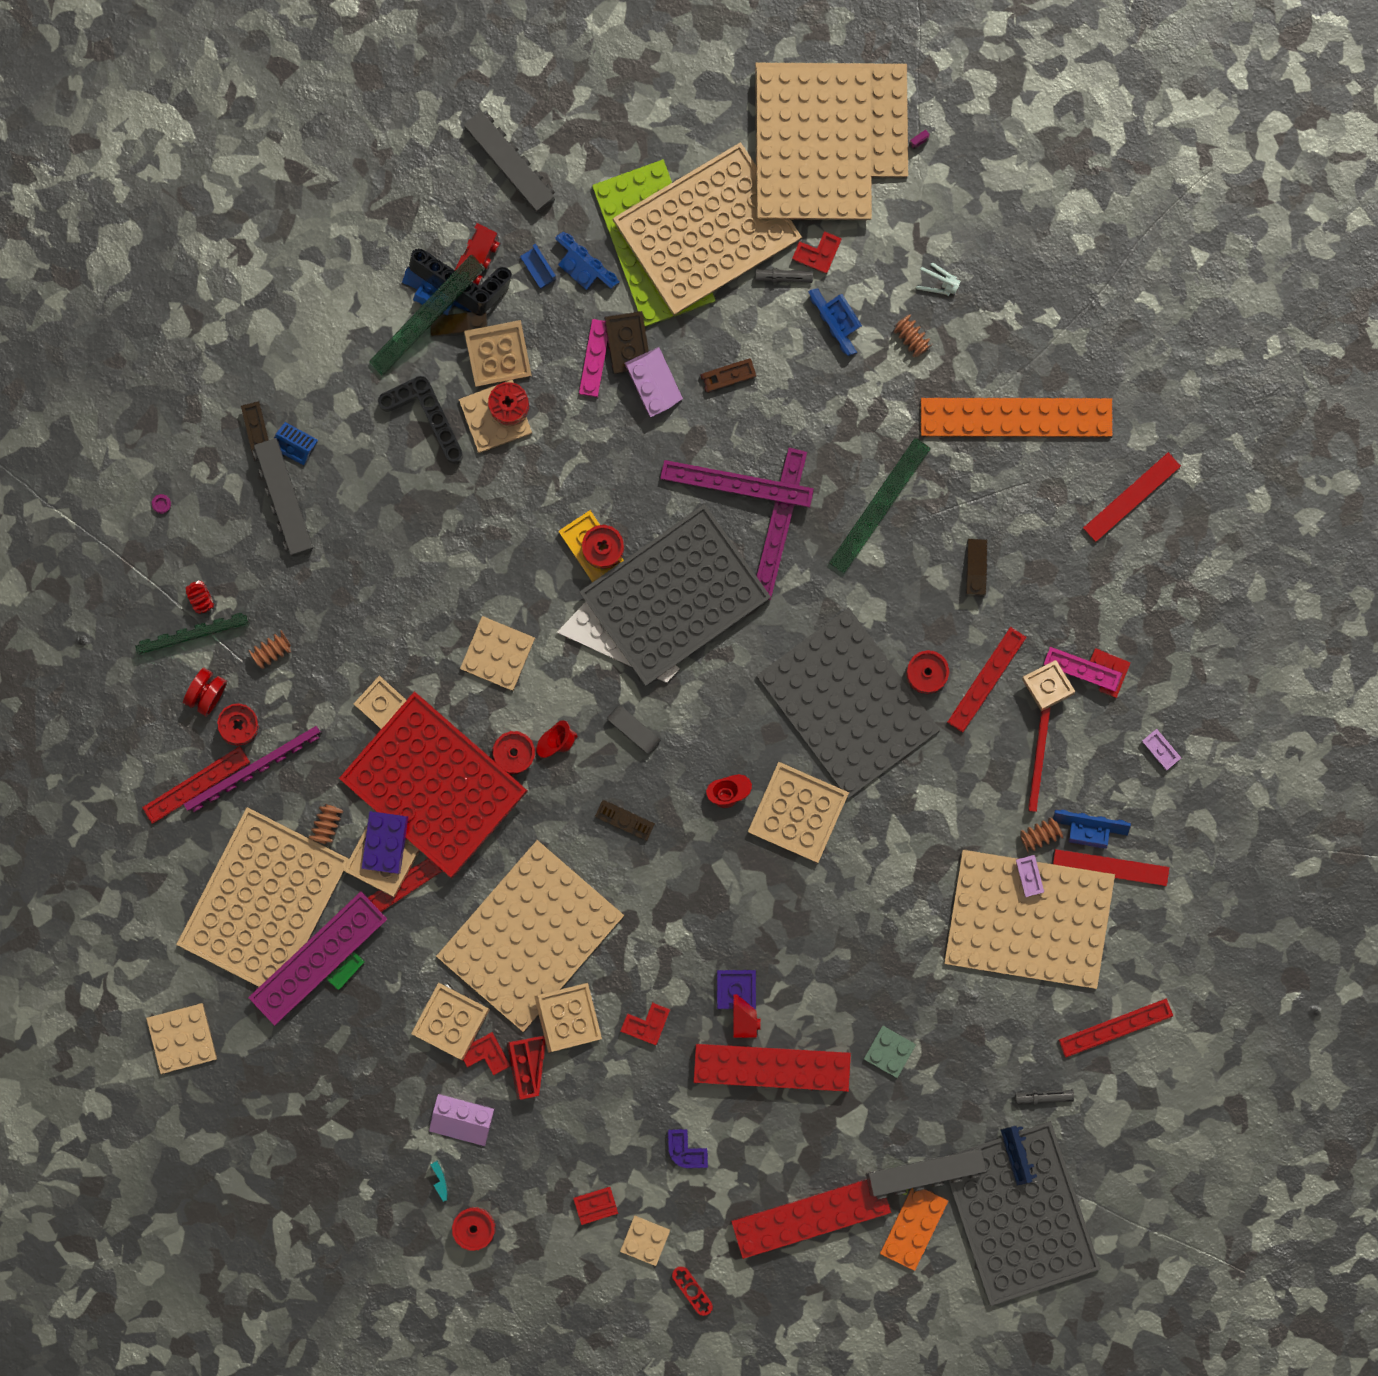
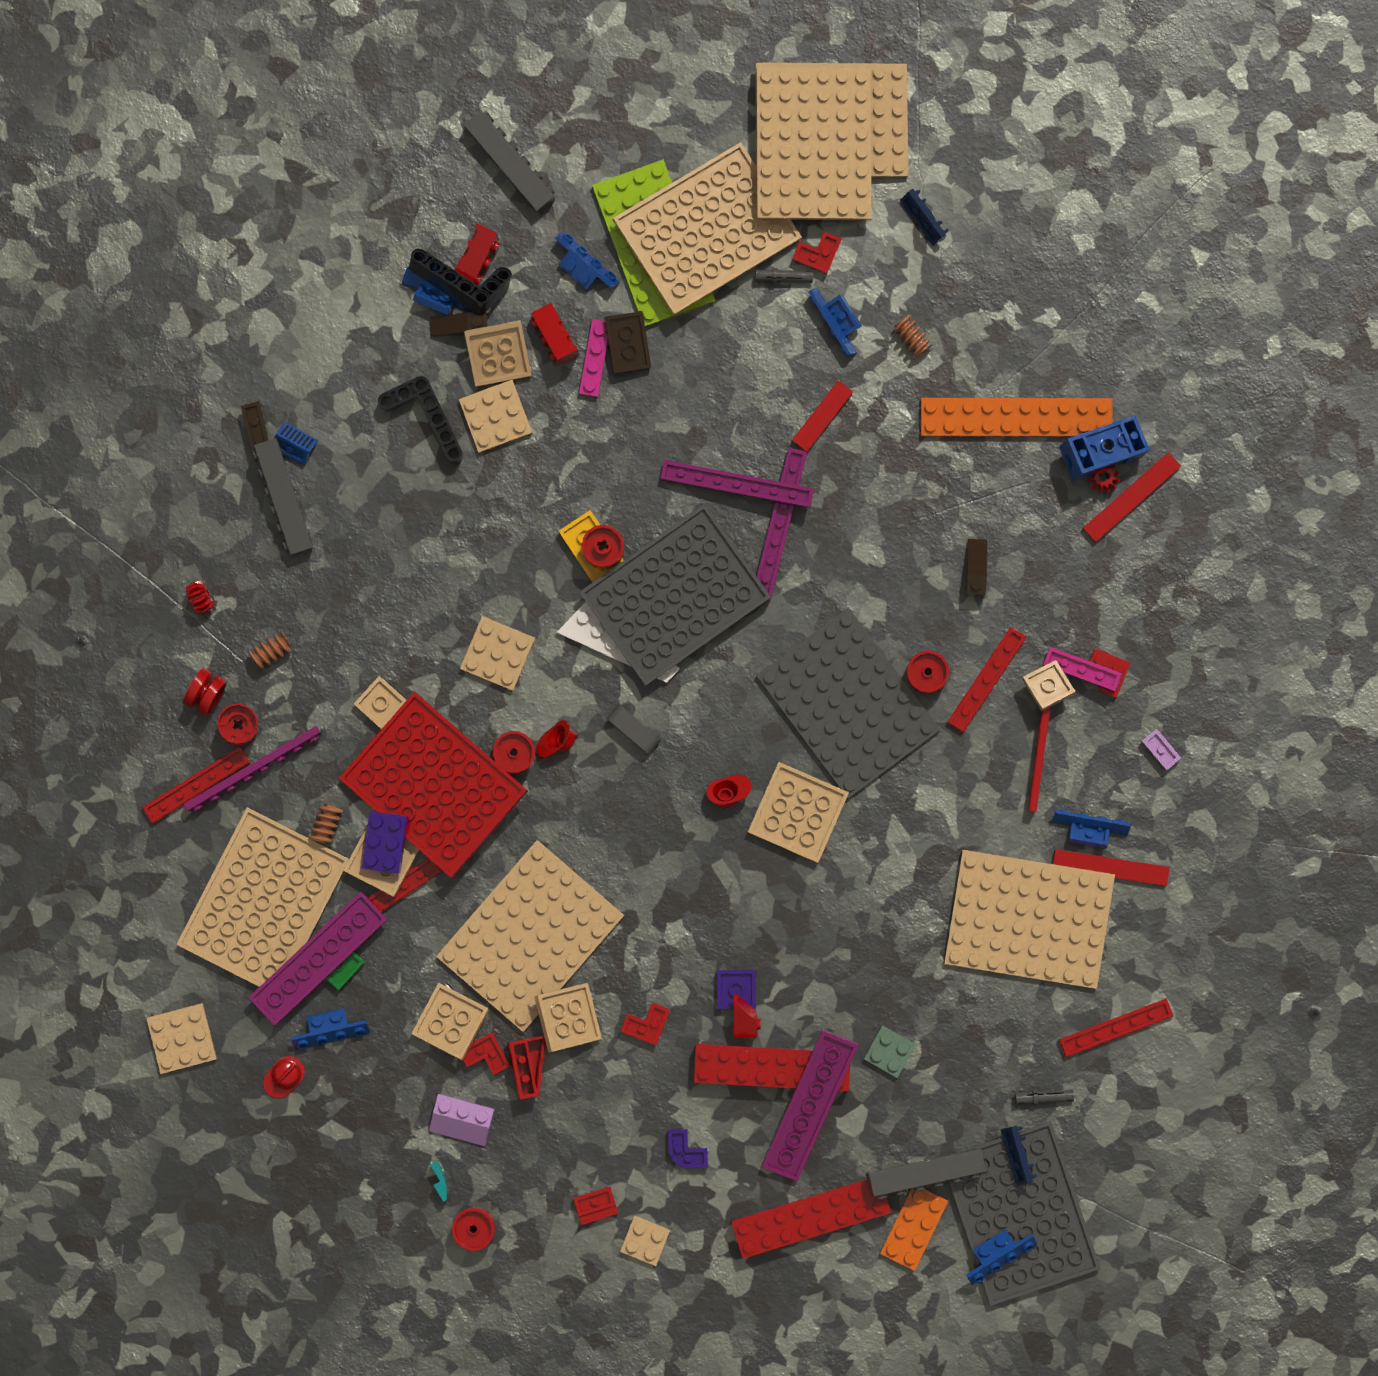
(161, 503): magenta tile -> none
(184, 635): clear green plate -> none
(283, 1077): none -> red piece
(328, 1028): none -> blue bracket
(427, 314): clear green tile -> none
(508, 415): red wheel -> none
(538, 267): blue panel -> none
(553, 334): none -> red wedge
(624, 820): dark brown plate -> none
(653, 381): lavender slope -> none
(705, 1299): red beam -> none
(729, 375): reddish brown plate -> none
(809, 1105): none -> magenta plate
(822, 416): none -> red tile
(879, 505): clear green tile -> none
(919, 139): magenta tile -> none
(923, 216): none -> dark blue plate
(950, 282): light aqua plant -> none
(997, 1253): none -> blue bracket
(1029, 876): lavender plate -> none
(1040, 834): nougat piece -> none
(1087, 453): none -> blue plate
(1108, 482): none -> red gear

